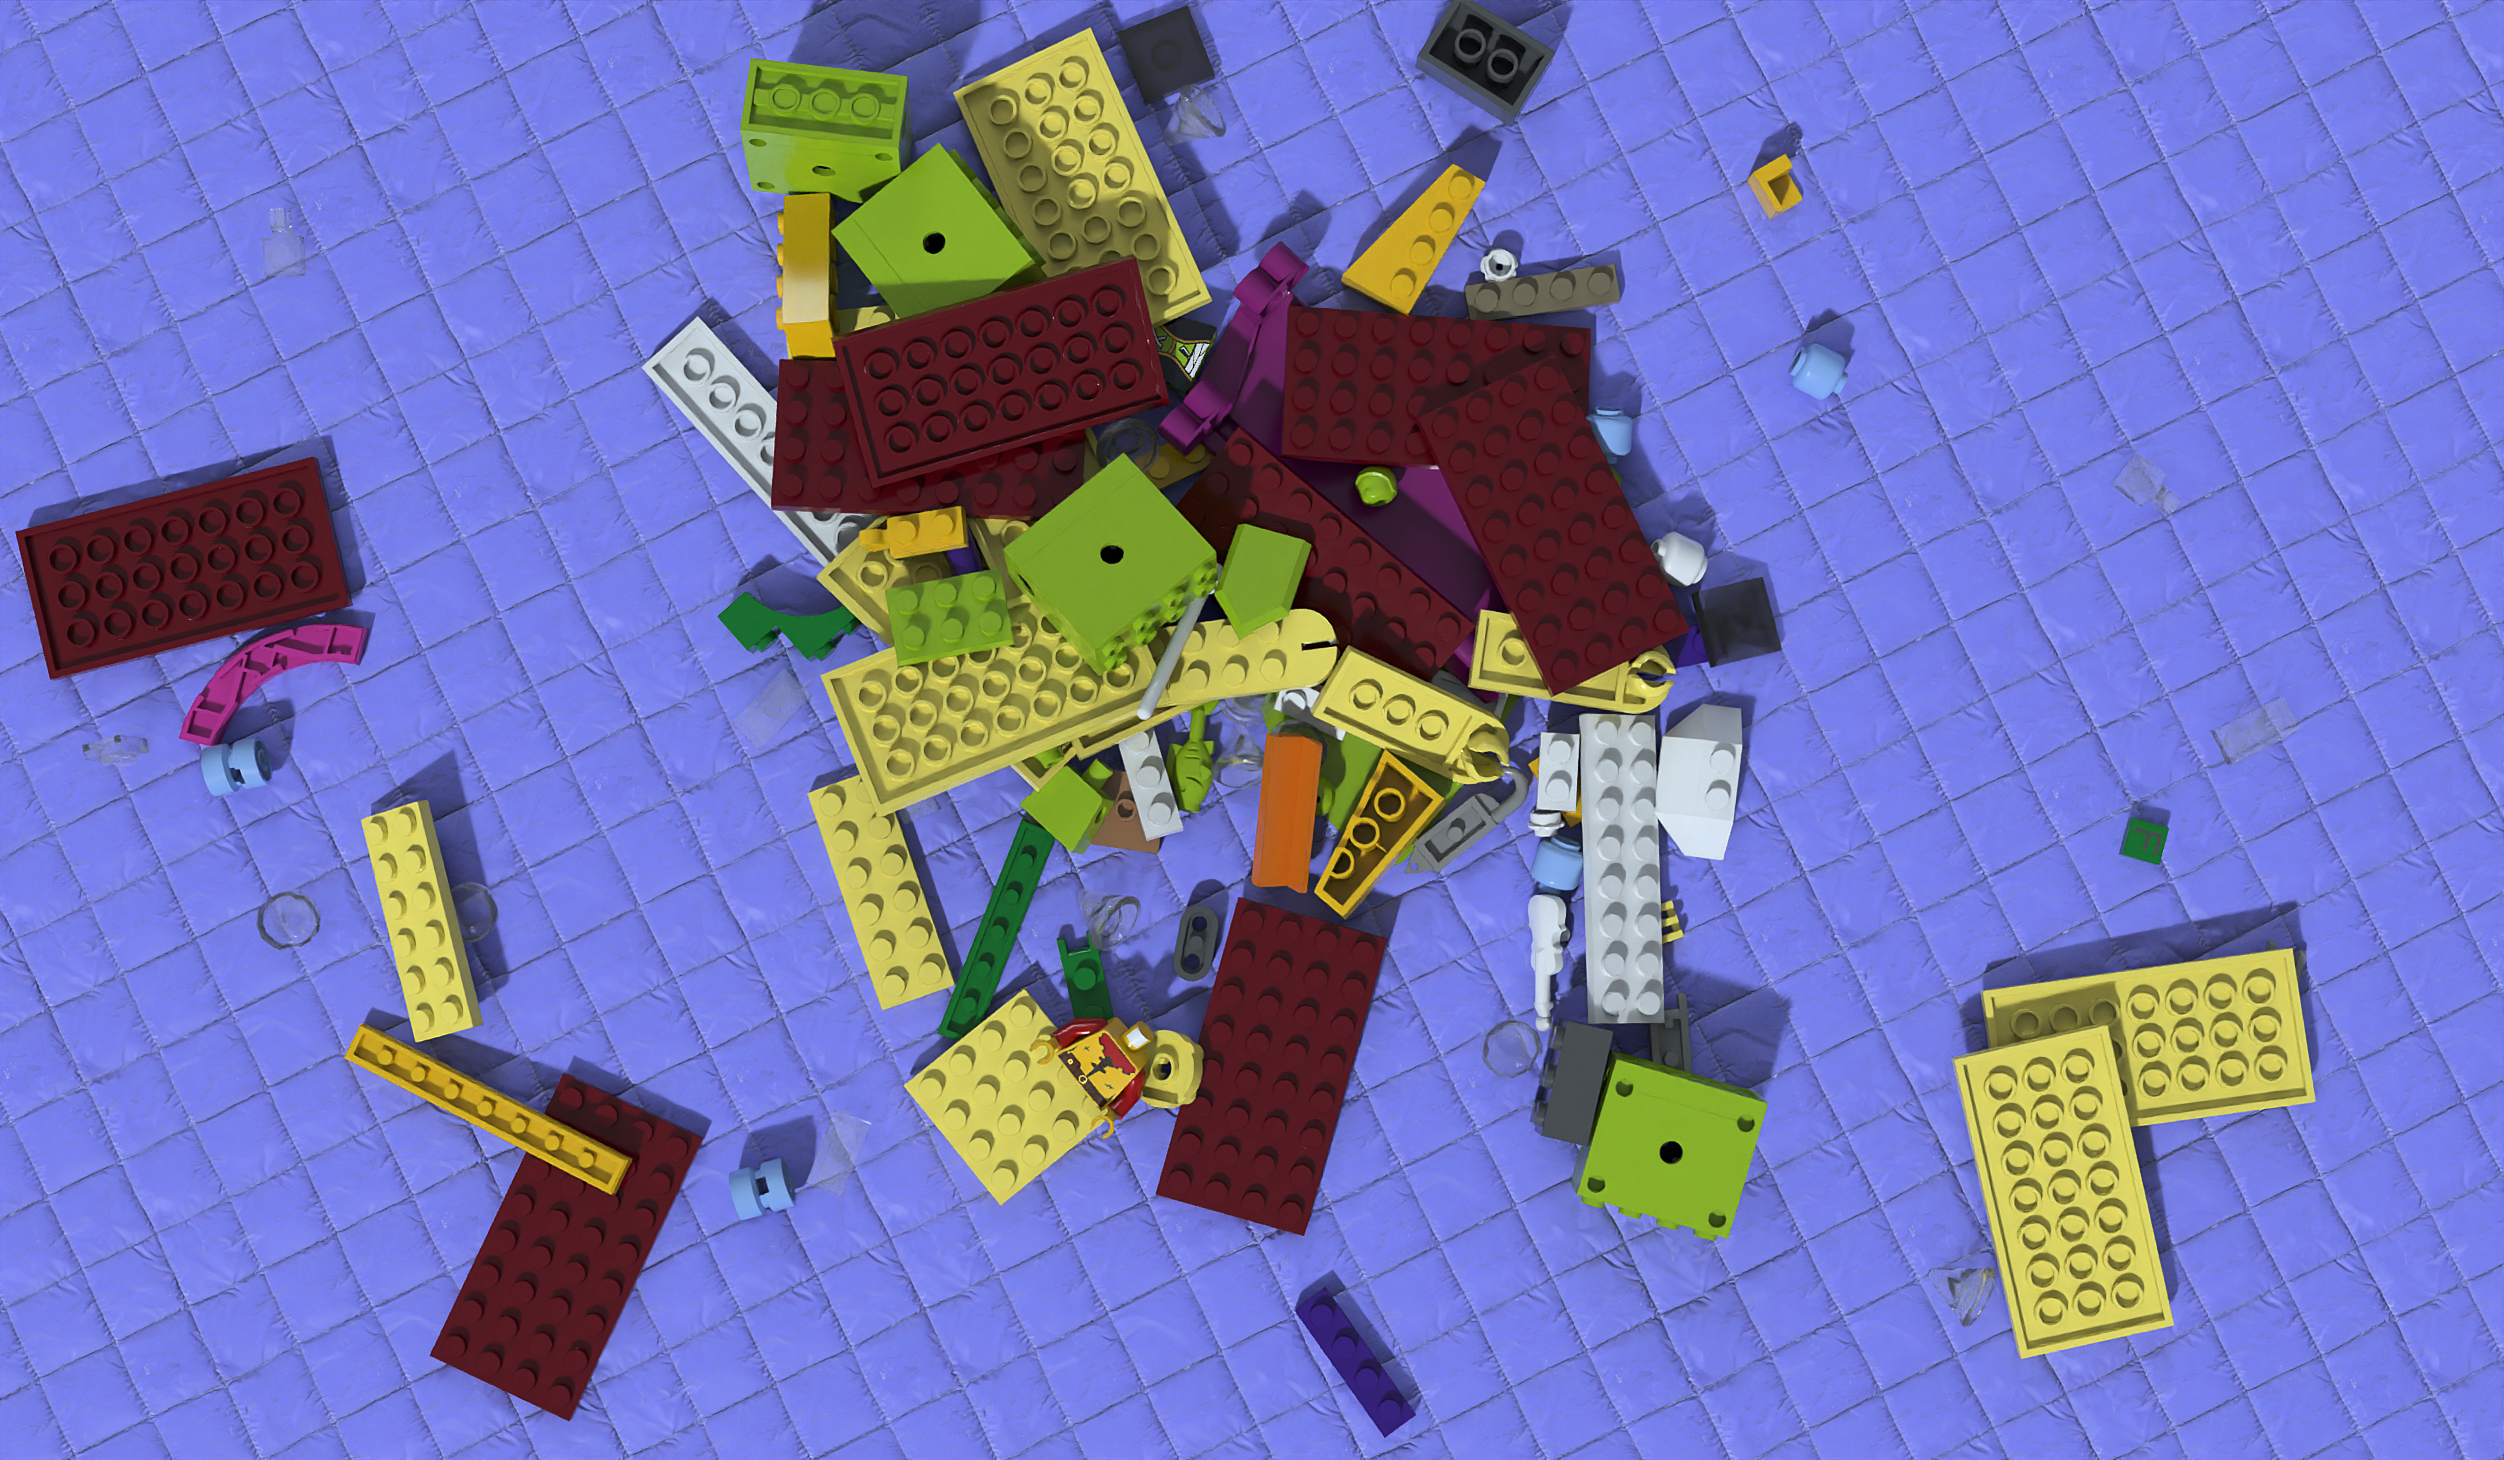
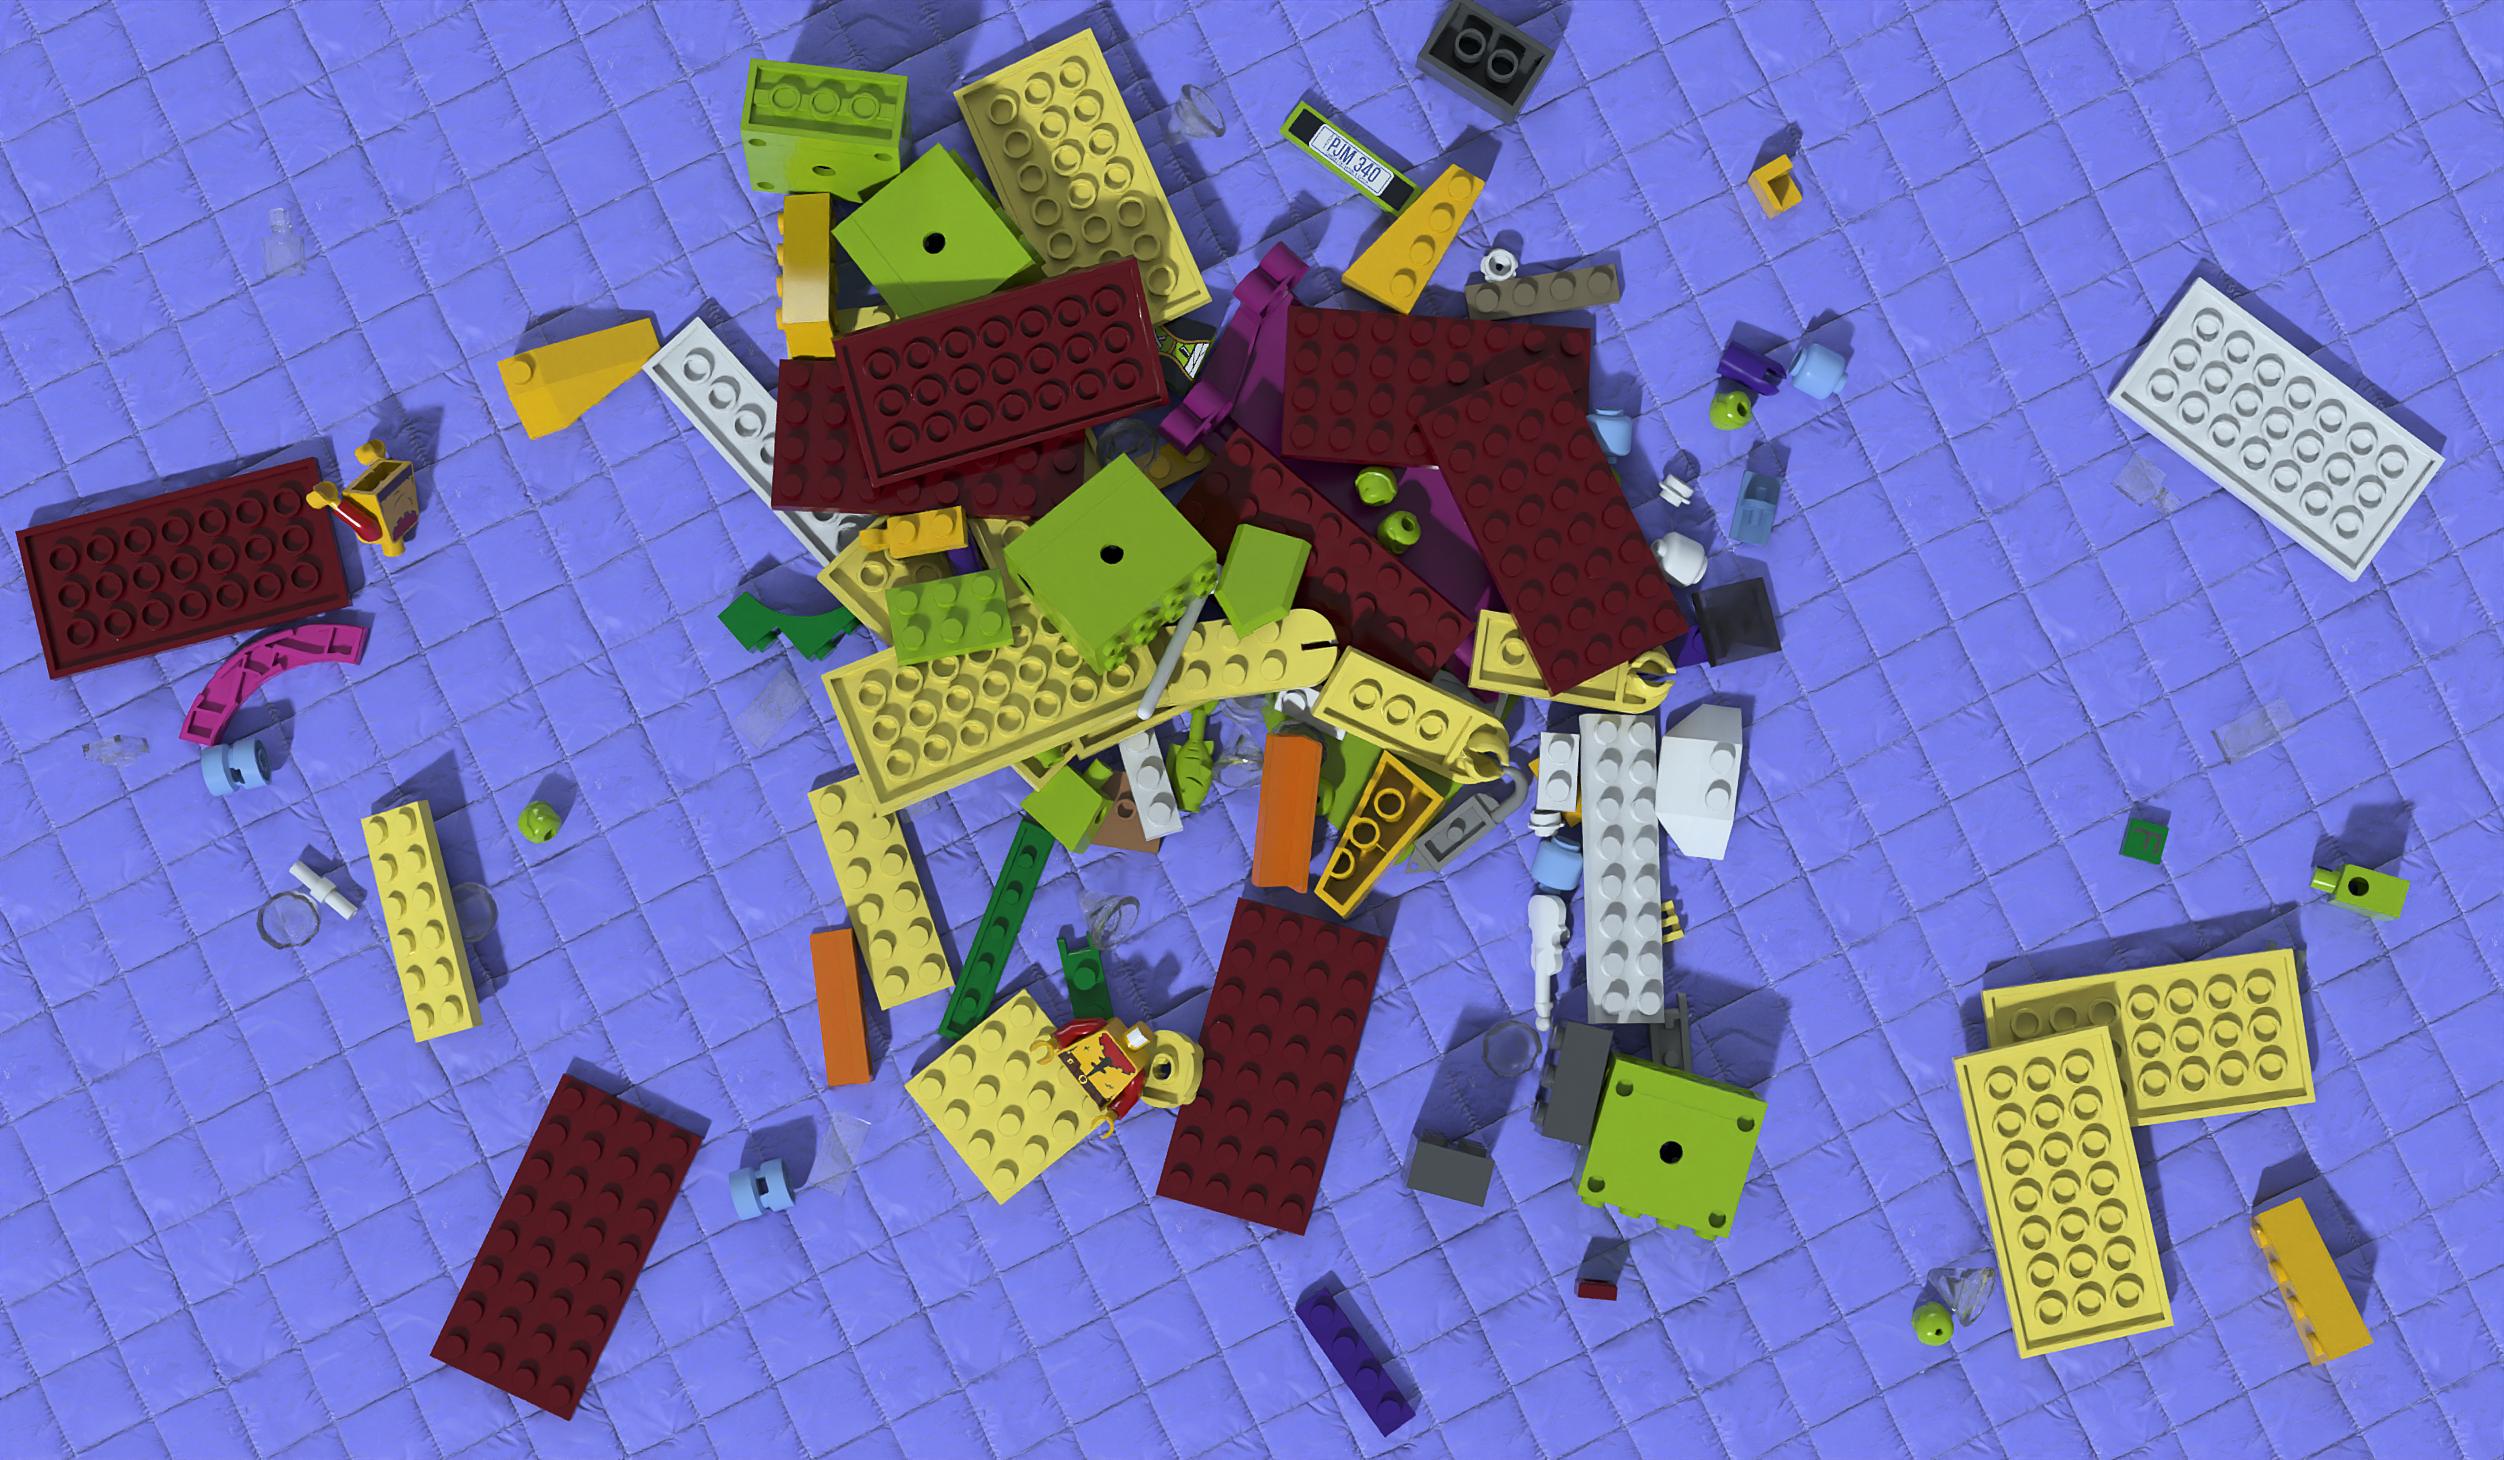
(323, 890): none -> white bar
(378, 503): none -> torso
(488, 1108): yellow tile -> none
(539, 822): none -> lime piece
(569, 377): none -> yellow wedge
(841, 1007): none -> orange panel
(1166, 54): clear smoke tile -> none
(1195, 942): dark grey plate -> none
(1350, 160): none -> tile
(1398, 531): none -> lime piece
(1447, 1168): none -> dark grey brick
(1595, 1289): none -> dark red tile
(1675, 490): none -> white plate
(1730, 411): none -> lime piece
(1749, 368): none -> dark purple piece
(1755, 508): none -> medium blue hips
(1933, 1324): none -> lime piece
(2275, 429): none -> white plate
(2309, 1282): none -> yellow wedge
(2376, 896): none -> lime torso

